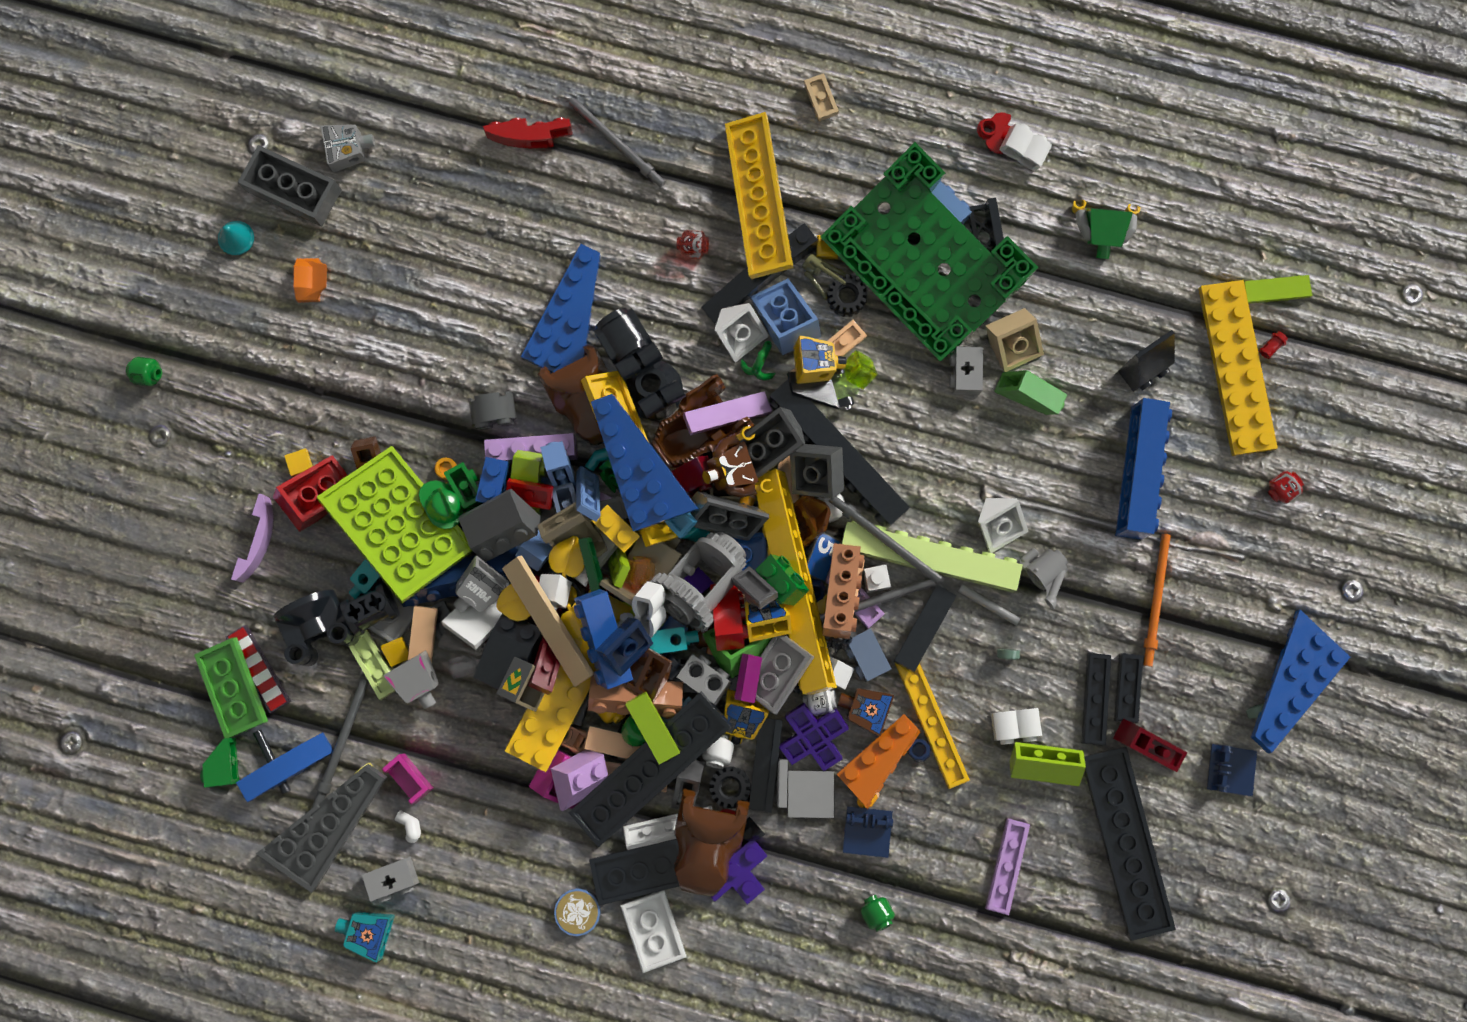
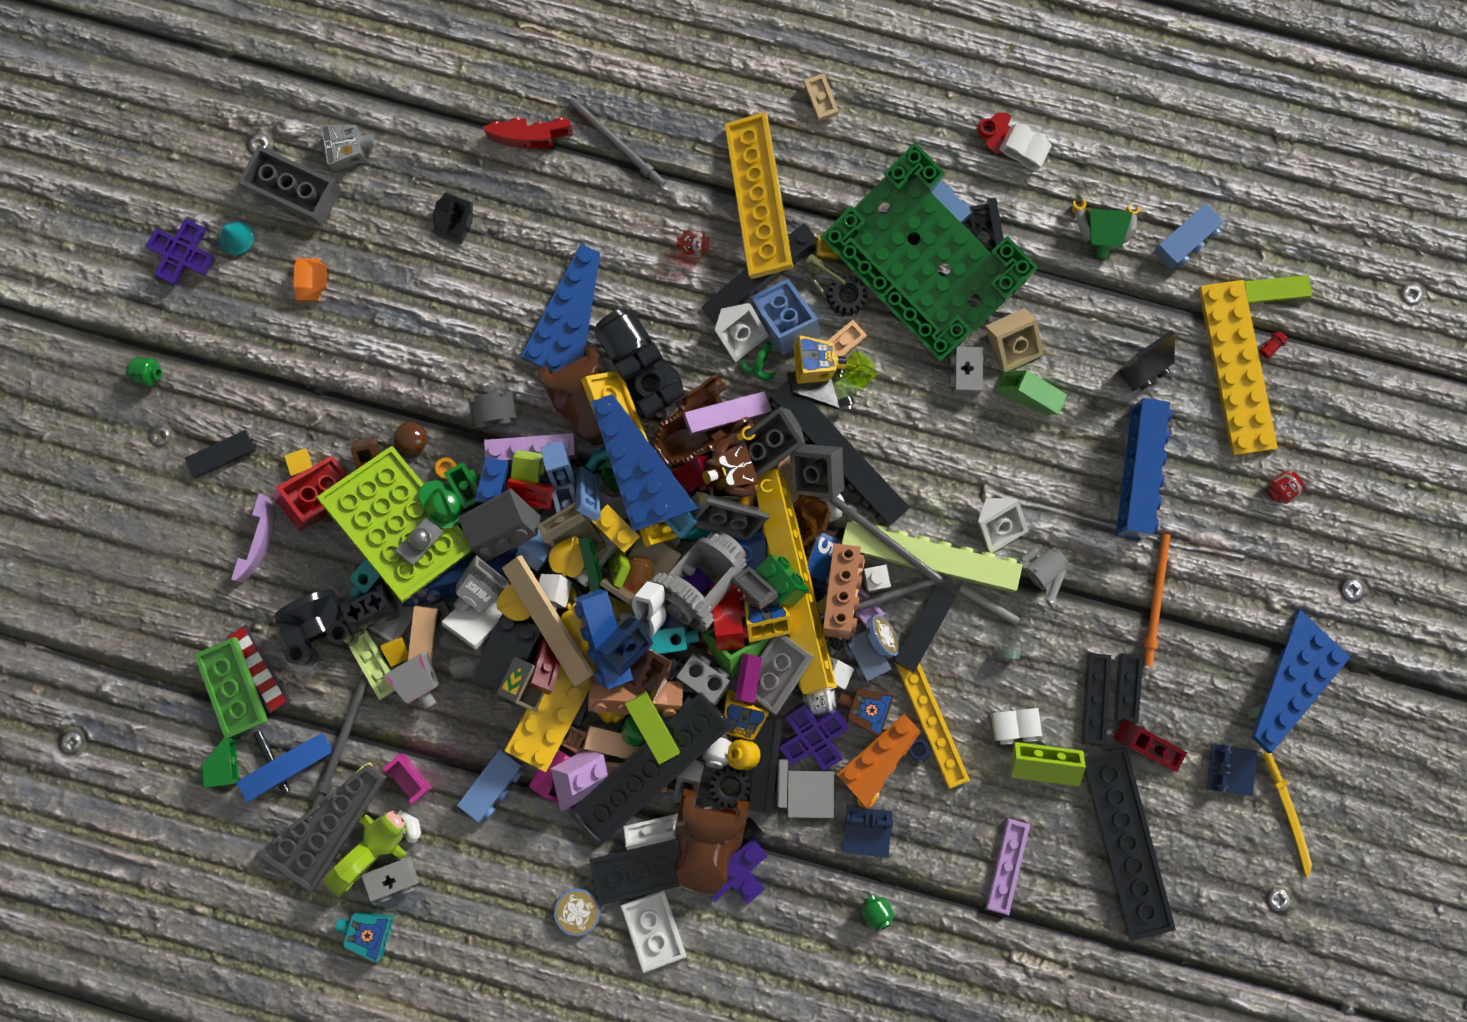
(180, 252): none -> dark purple plate
(220, 454): none -> black tile
(379, 839): none -> lime animal
(410, 439): none -> reddish brown hair
(419, 542): none -> flat silver tile
(452, 217): none -> black slope
(491, 786): none -> medium blue brick
(743, 755): none -> yellow head
(882, 636): none -> tile
(1189, 237): none -> medium blue brick
(1280, 785): none -> yellow sword

